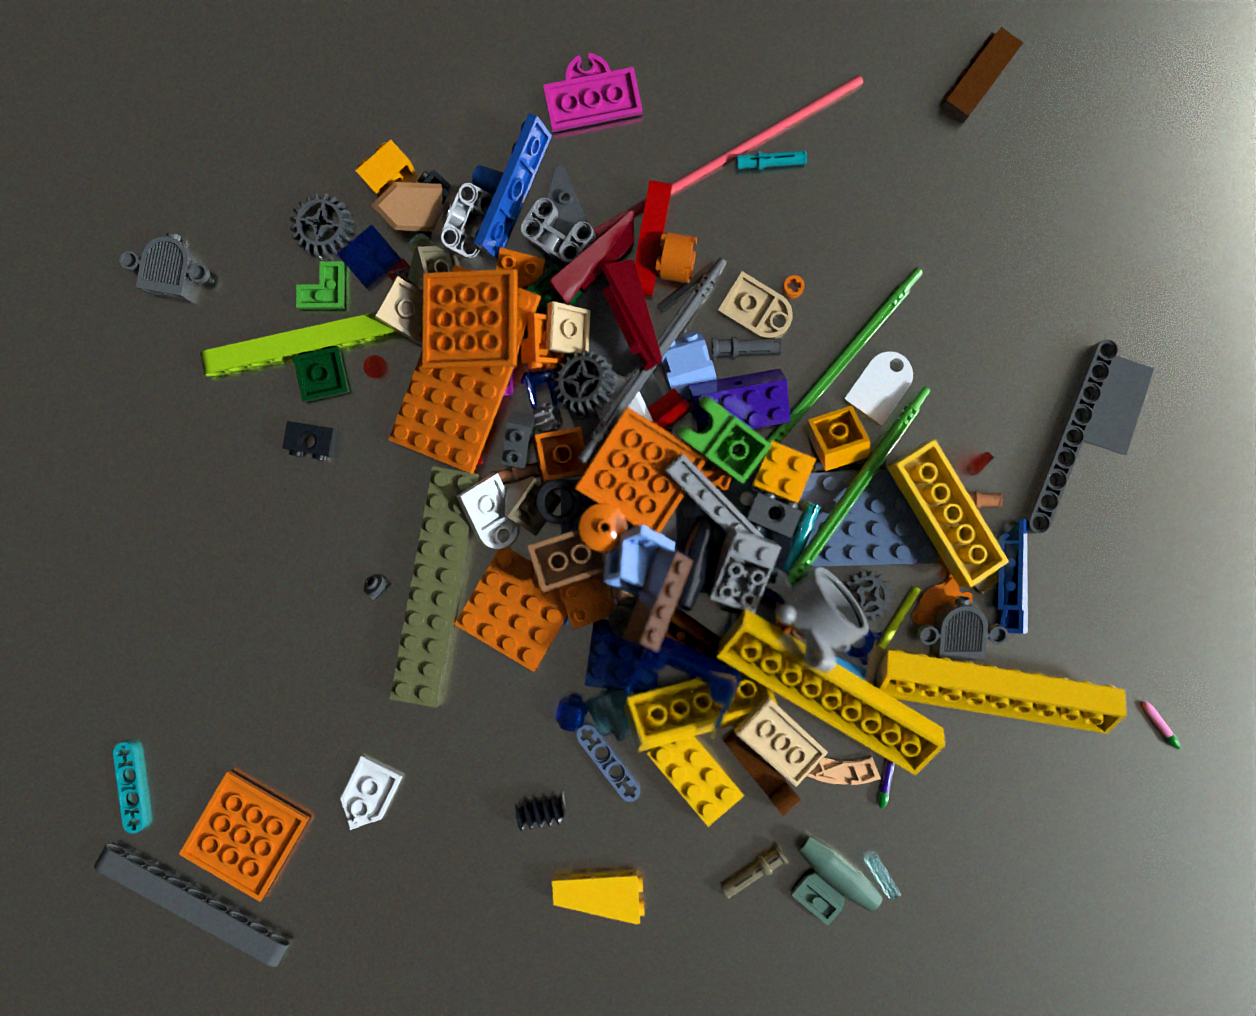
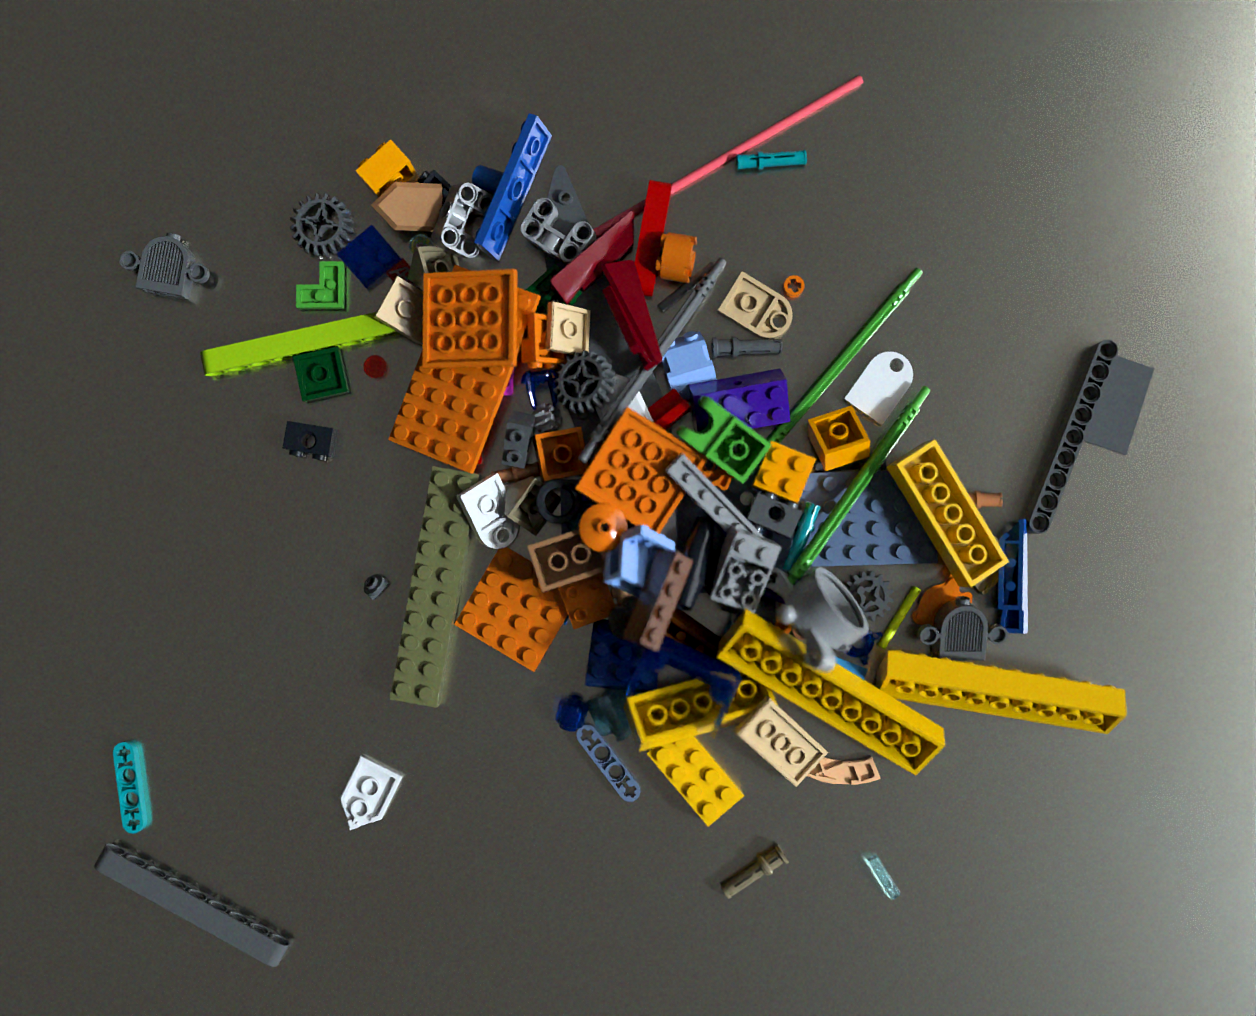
(244, 836): orange plate -> none
(528, 267): orange hinge -> none
(540, 813): black piece -> none
(592, 95): dark pink plate -> none
(601, 894): yellow slope -> none
(764, 774): reddish brown beam -> none
(831, 883): sand green plate -> none
(883, 795): dark purple piece -> none
(979, 463): clear red tile -> none
(982, 74): reddish brown brick -> none
(1161, 725): bright pink piece -> none

